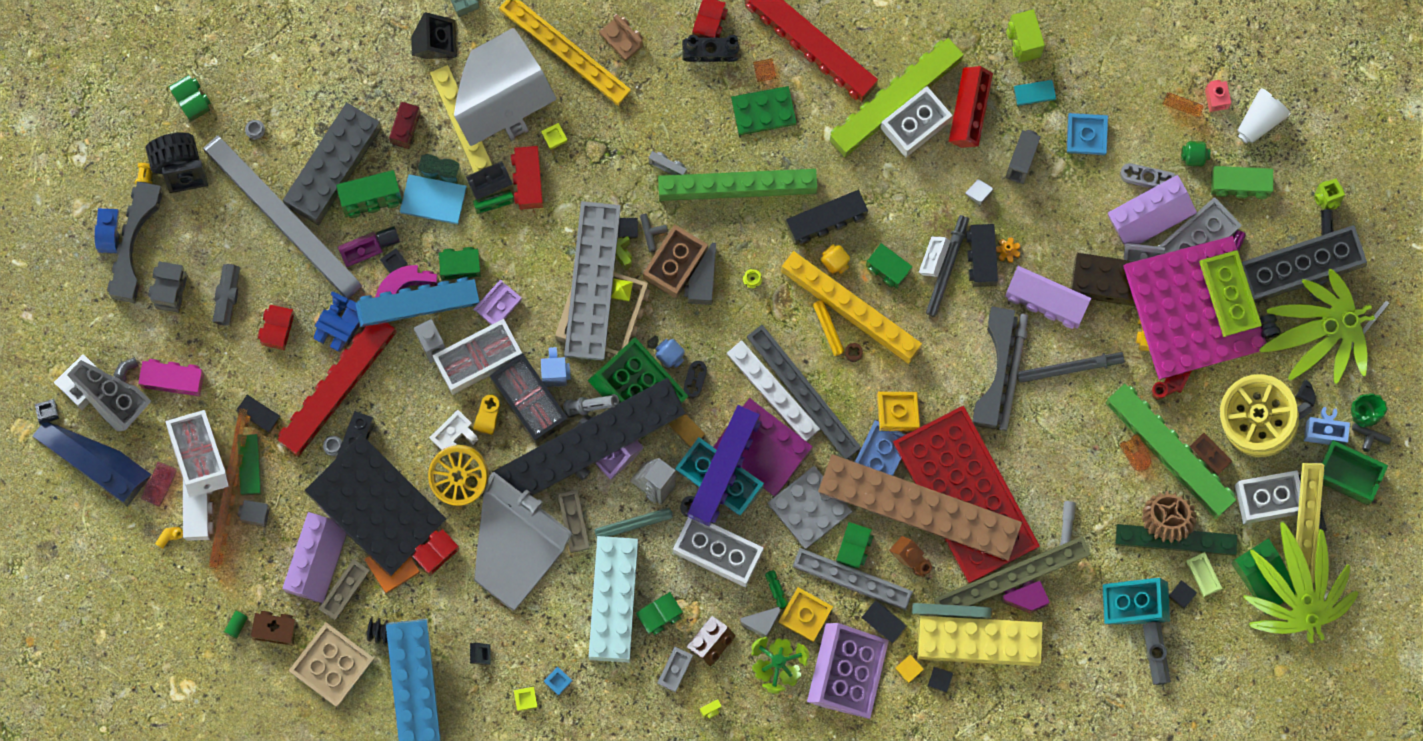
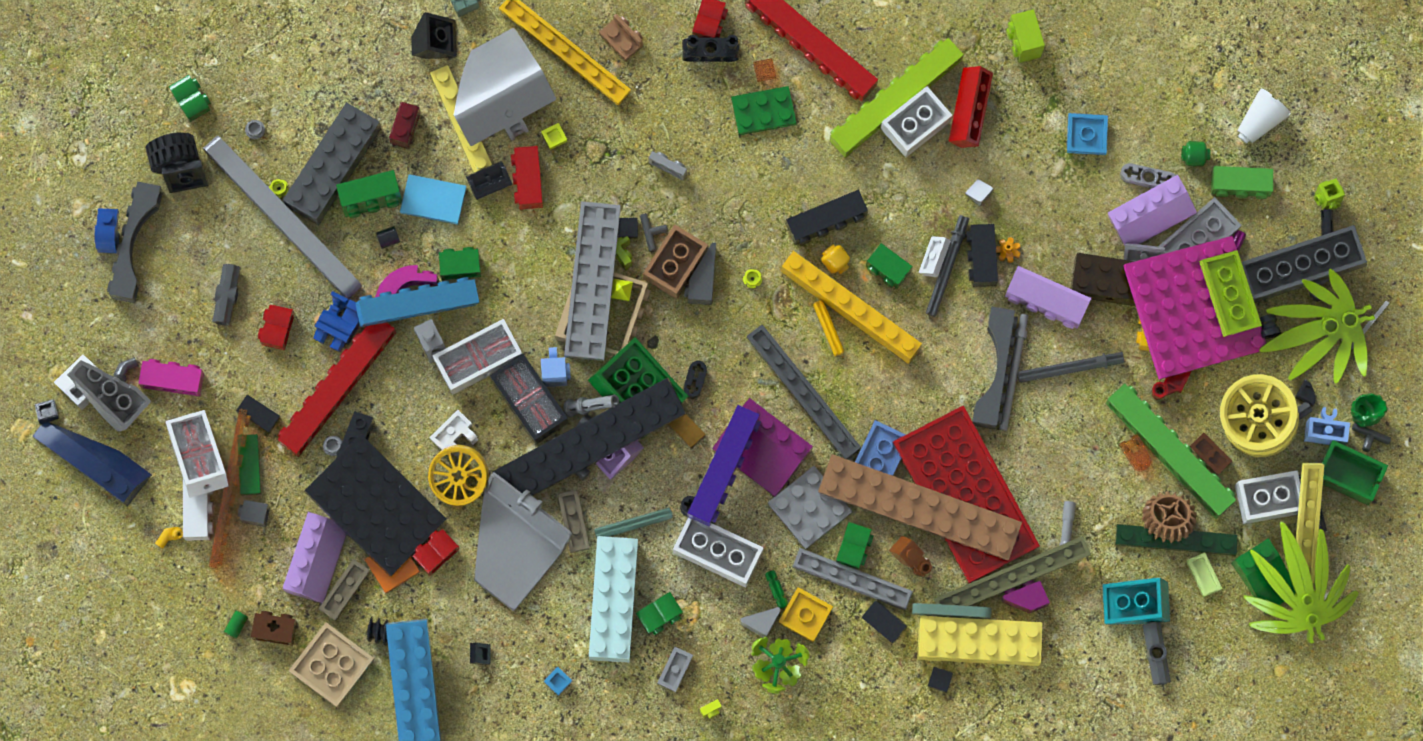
(144, 167): yellow bush -> none
(159, 483): clear pink slope -> none
(168, 286): dark grey brick -> none
(279, 183): none -> neon yellow plate
(360, 249): magenta slope -> none
(393, 261): black plate -> none
(444, 169): clear green brick -> none
(487, 418): yellow piece -> none
(493, 201): green slope -> none
(498, 303): lavender plate -> none
(525, 699): neon yellow plate -> none
(655, 479): light grey wedge -> none
(670, 353): medium blue head -> none
(695, 465): teal slope -> none
(711, 640): bracket -> none
(737, 184): bright green brick -> none
(773, 391): white plate -> none
(847, 670): lavender slope -> none
(853, 346): reddish brown bush -> none
(898, 411): yellow tile -> none
(909, 668): yellow tile -> none
(1023, 156): dark grey slope -> none
(1034, 92): teal tile -> none
(1182, 594): black tile -> none
(1183, 104): clear orange tile -> none
(1217, 95): coral brick -> none

